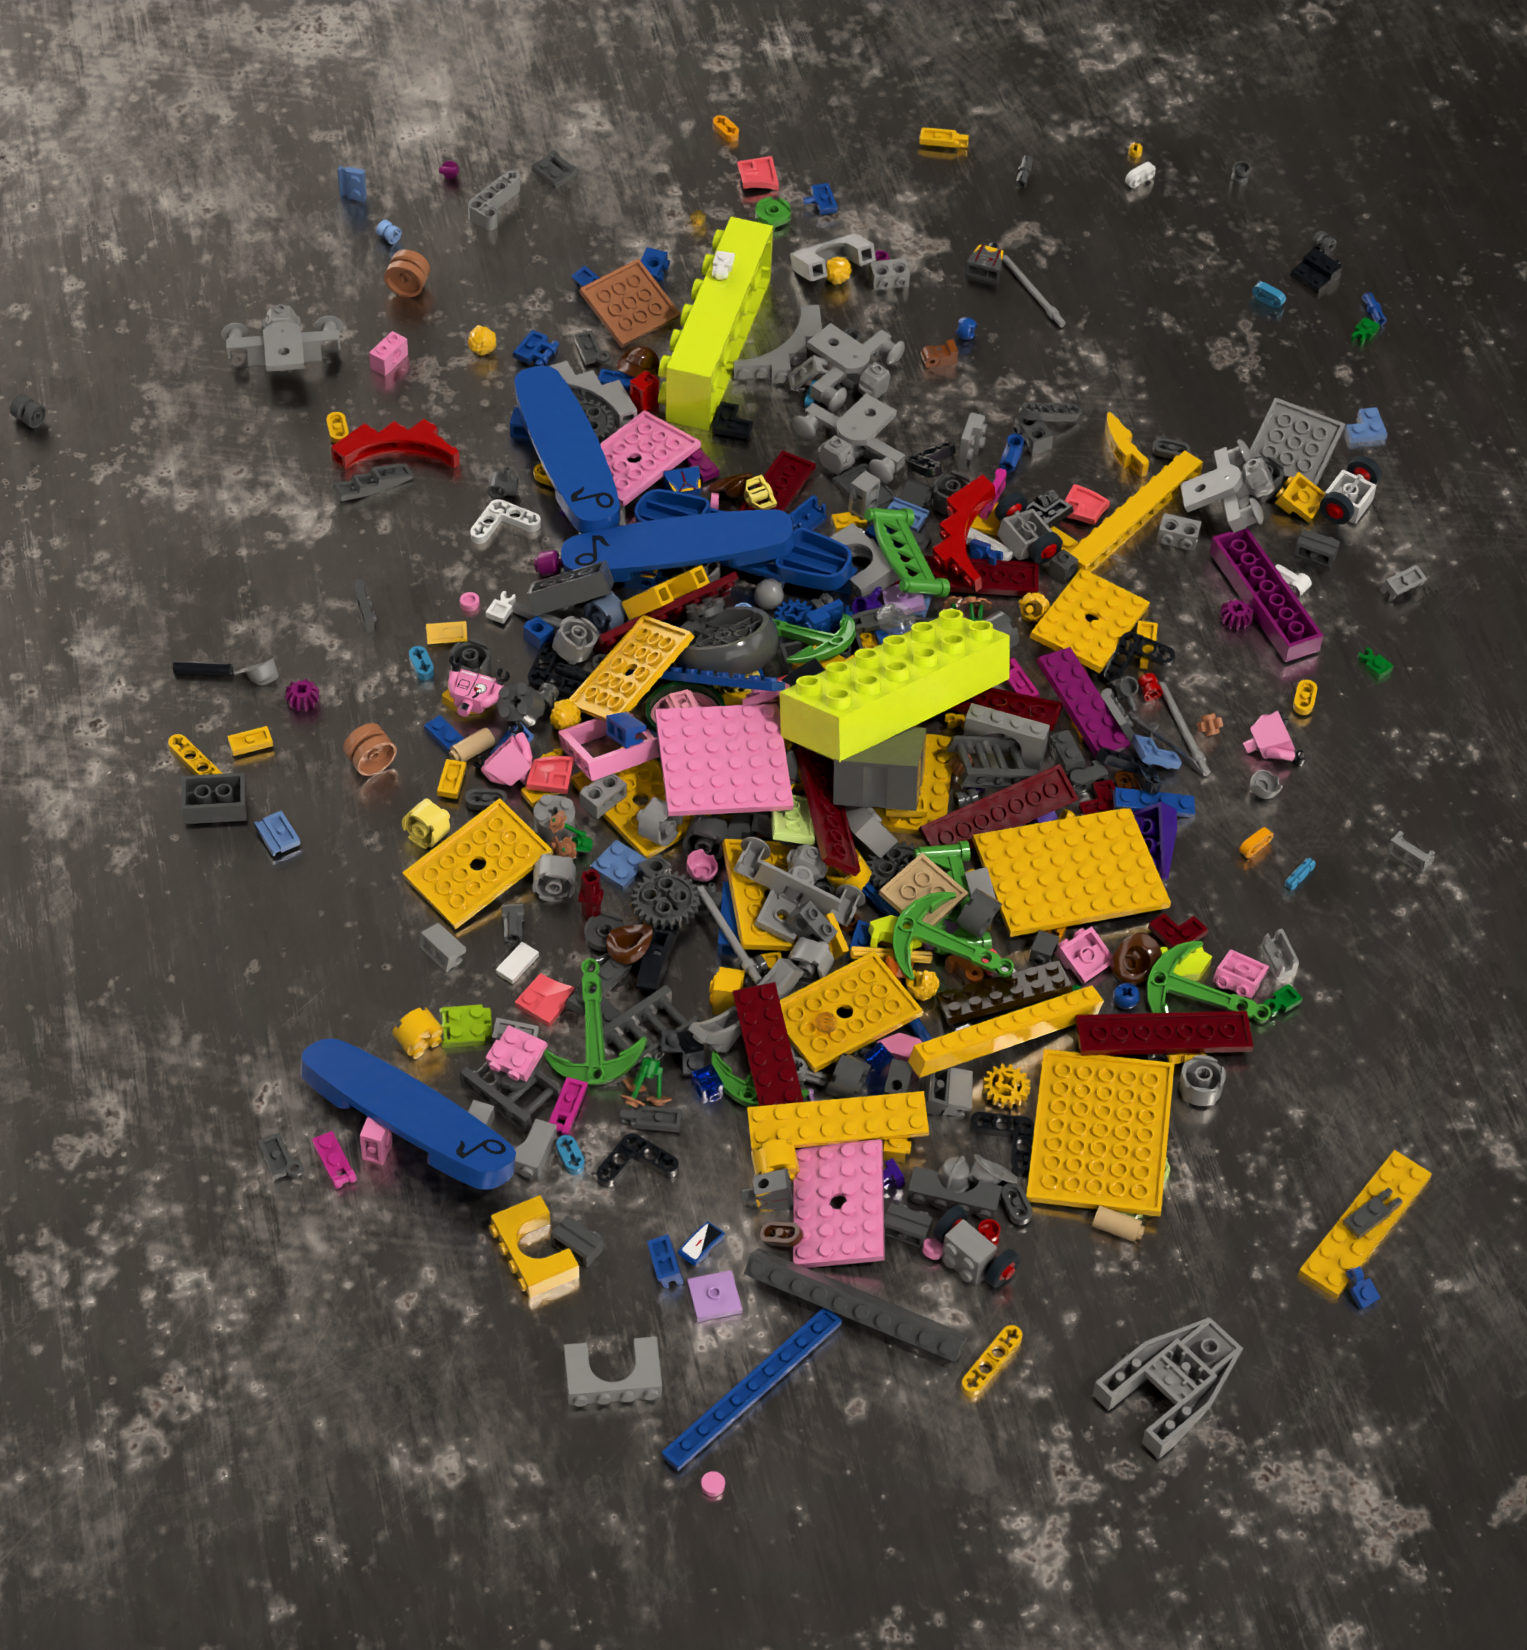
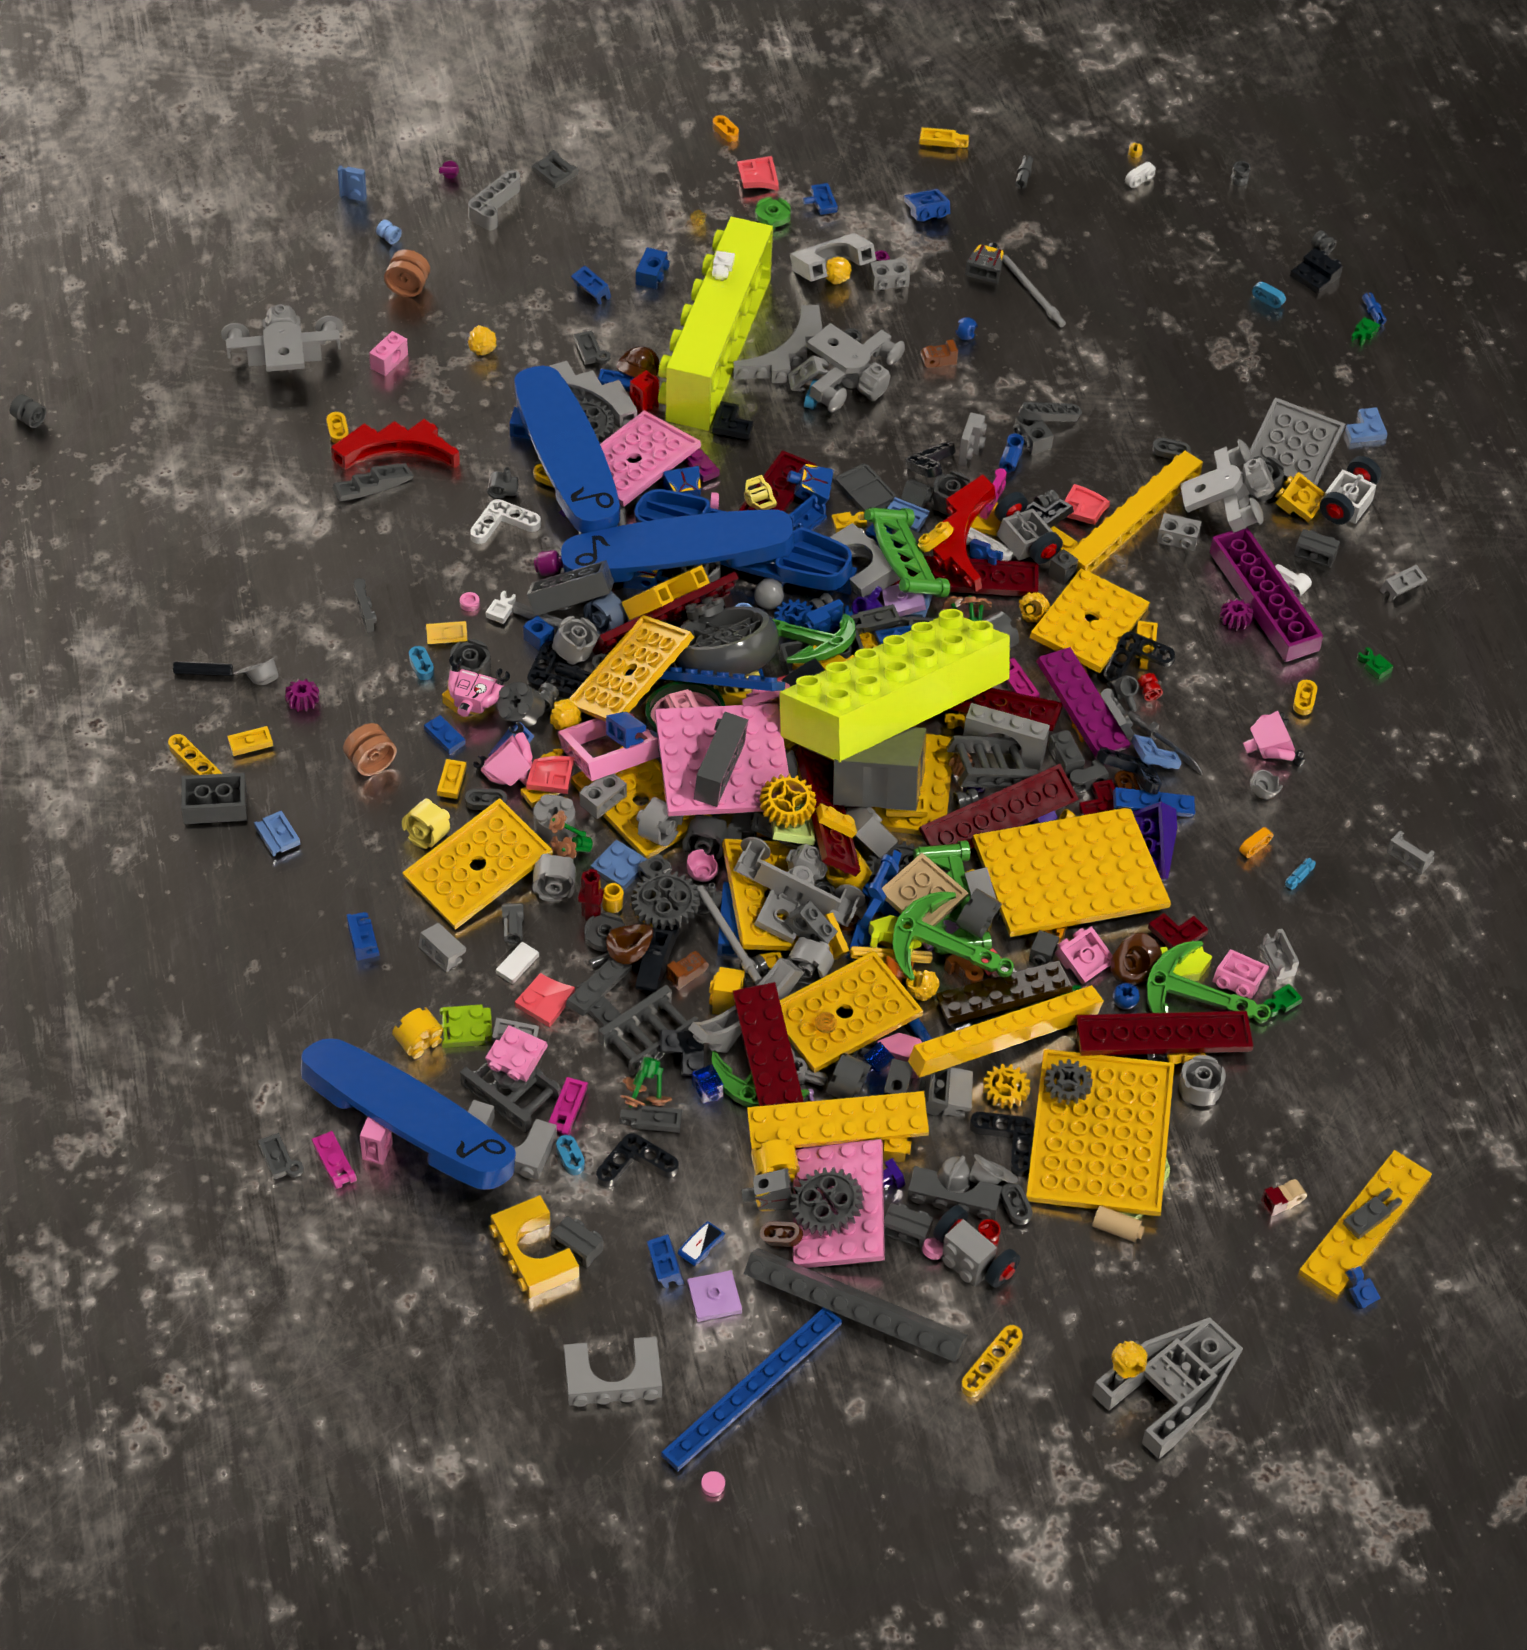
(362, 936): none -> blue hinge
(472, 745): tan brick -> none
(532, 345): blue plate -> none
(595, 1049): bright green piece -> none
(612, 898): none -> yellow brick
(629, 303): nougat plate -> none
(686, 969): none -> dark orange leg
(720, 758): none -> dark grey brick
(731, 486): reddish brown hat -> none
(780, 807): none -> yellow gear
(809, 1212): none -> dark grey gear
(812, 481): none -> blue torso
(833, 819): none -> yellow plate
(853, 437): light grey piece -> none
(864, 494): light grey brick -> none
(886, 872): none -> blue bar
(893, 624): clear dish -> none
(928, 204): none -> blue plate
(935, 537): none -> yellow plate
(1068, 1081): none -> dark grey gear
(1120, 444): yellow slope -> none
(1129, 1359): none -> yellow piece
(1197, 755): light grey bar -> none
(1209, 724): nougat gear -> none
(1283, 1197): none -> leg

